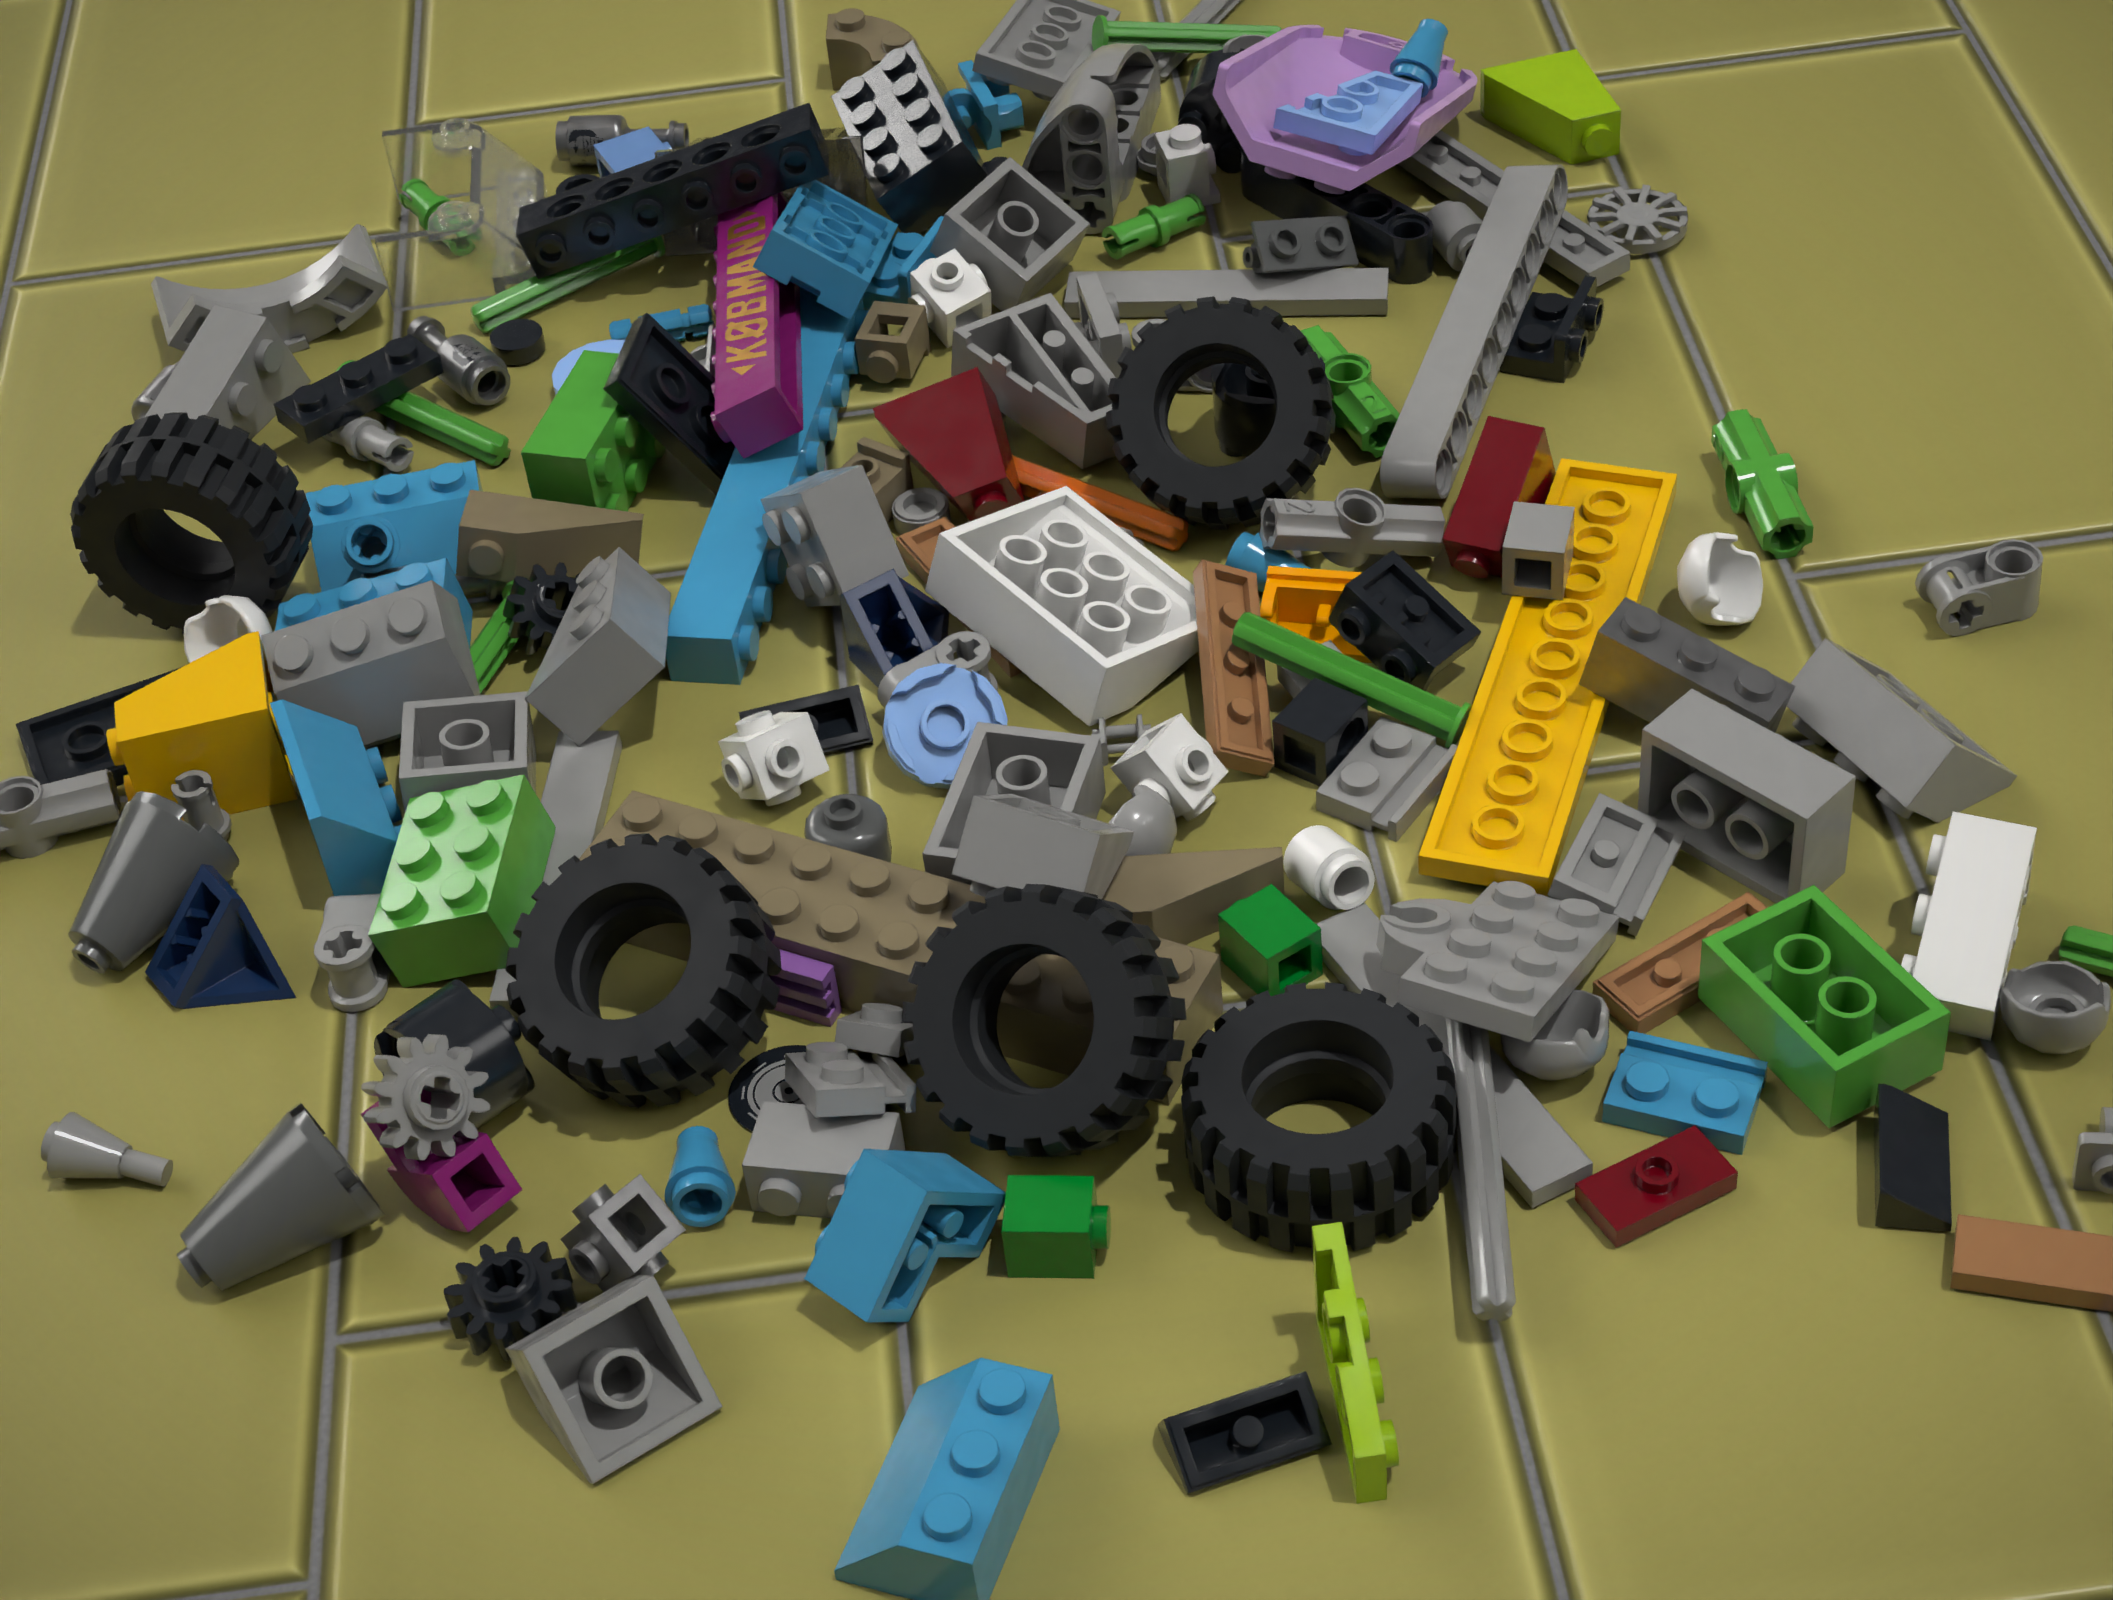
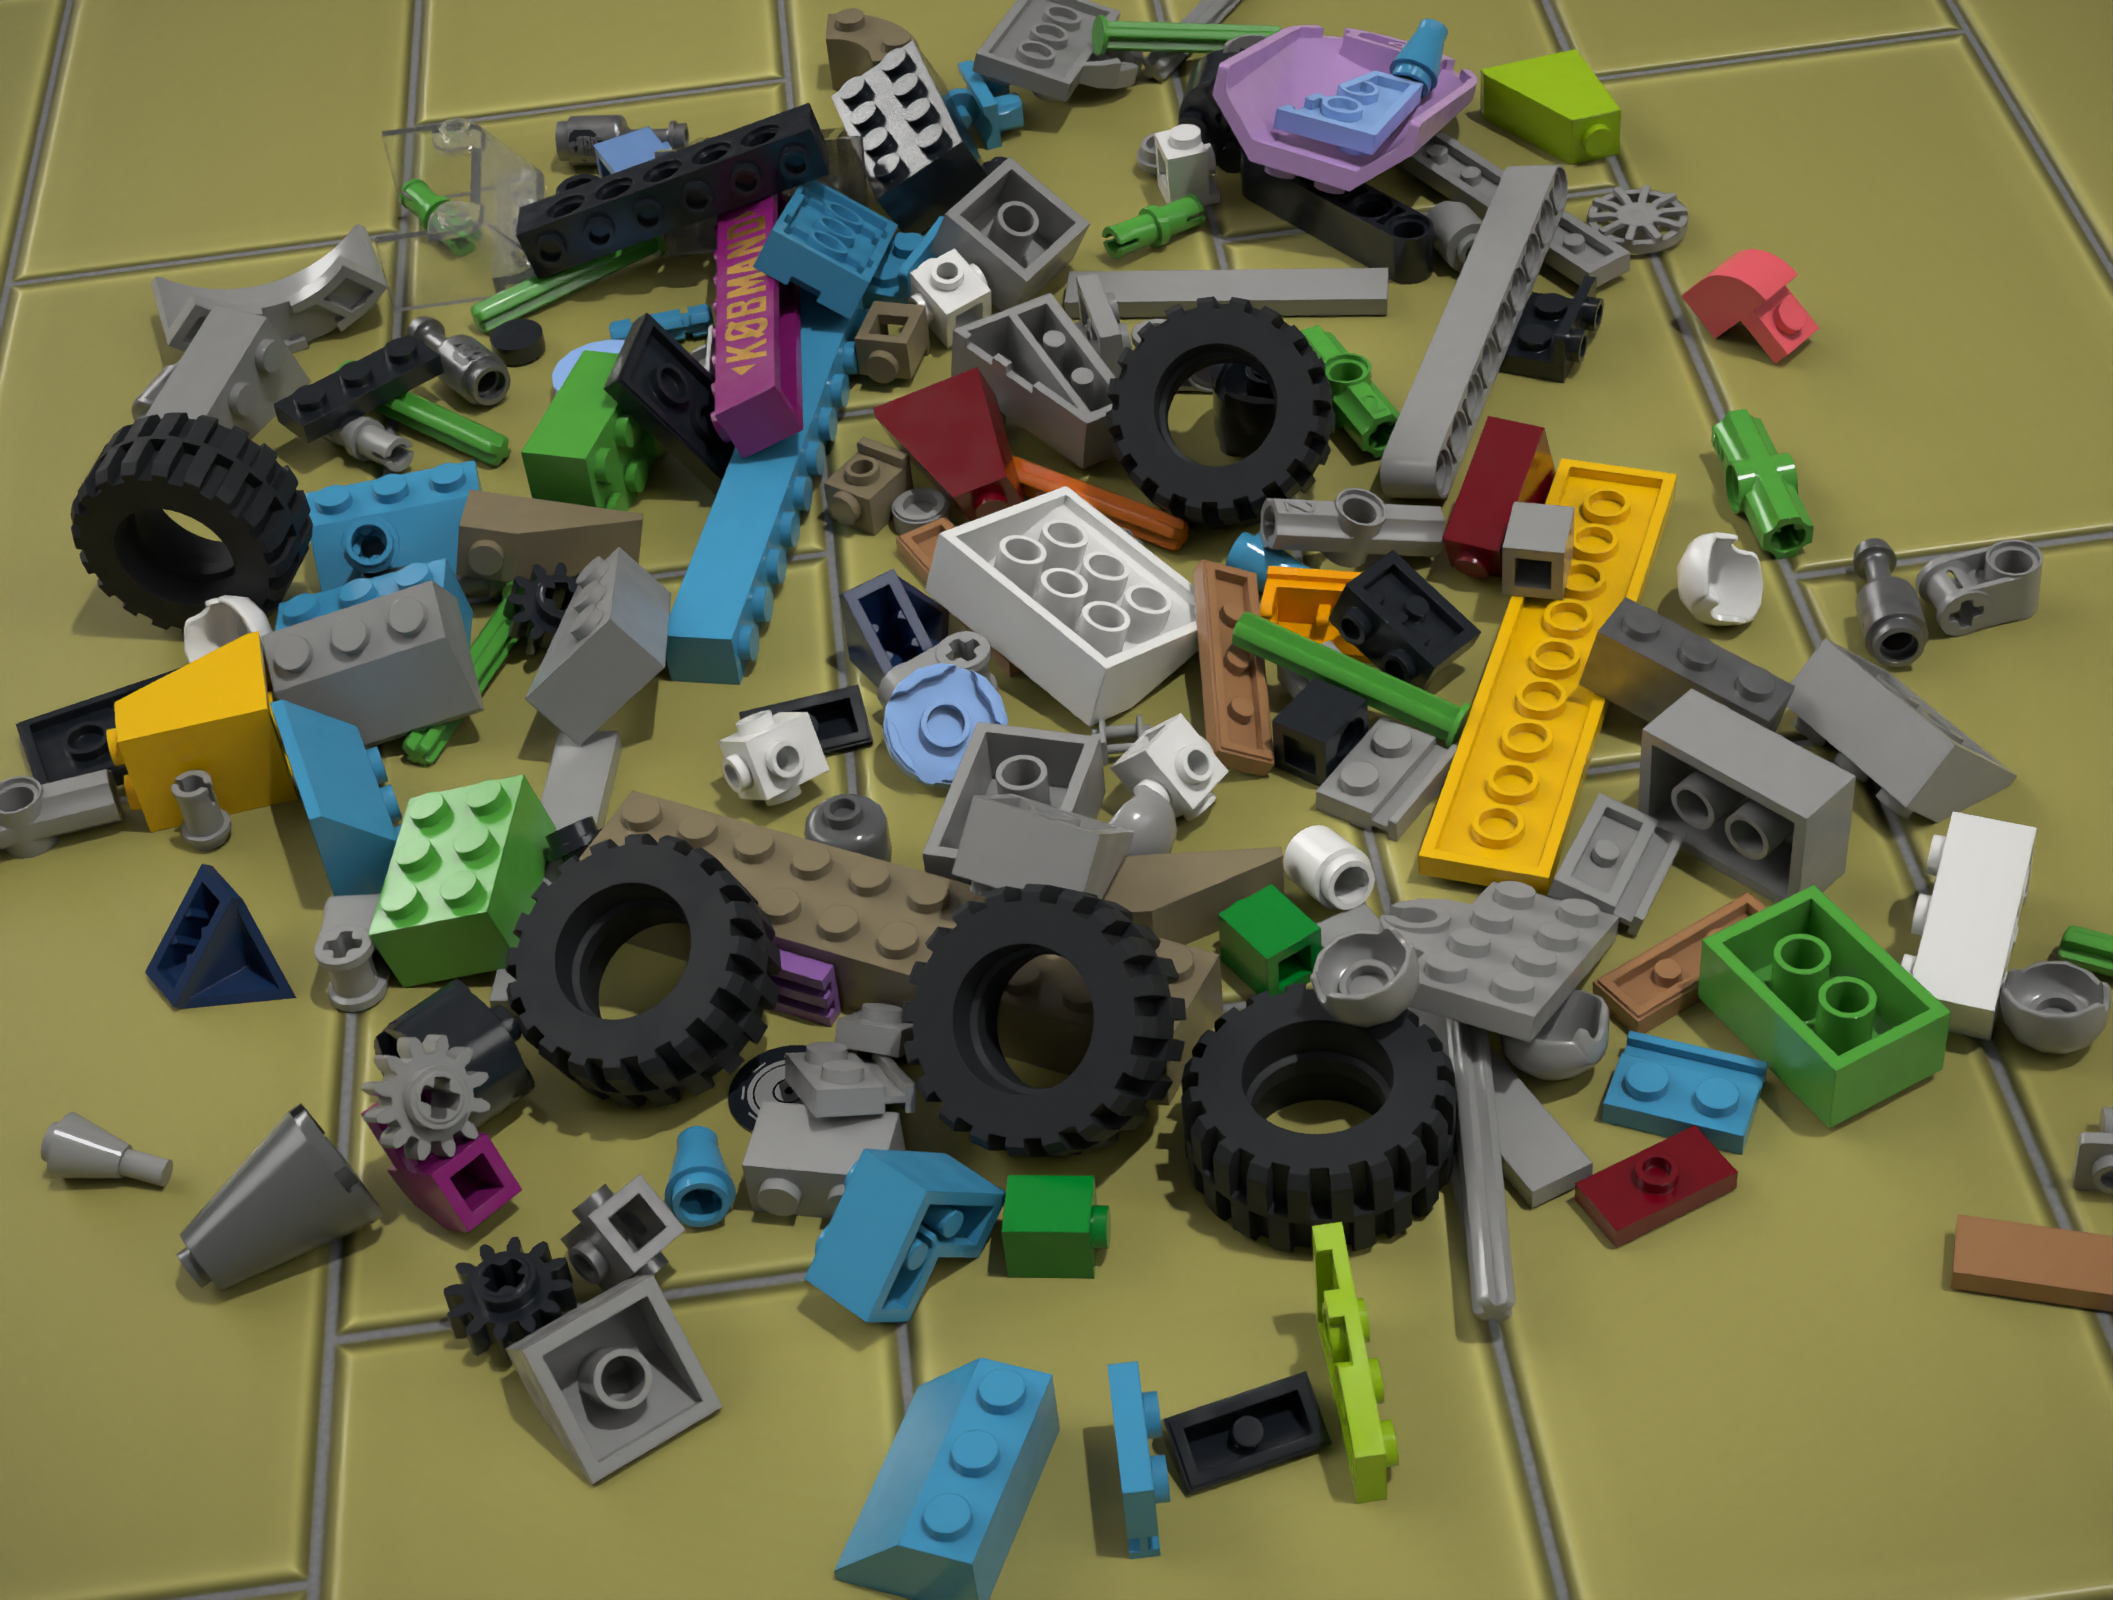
(143, 881): dark grey cone -> none
(465, 742): light grey brick -> none
(572, 839): none -> black plate
(831, 534): light grey brick -> none
(1094, 130): light grey panel -> none
(1141, 1475): none -> dark azure plate
(1300, 245): dark grey hinge -> none
(1366, 977): none -> light grey hair
(1753, 291): none -> coral brick
(1887, 607): none -> flat silver piece
(1911, 1162): black slope -> none

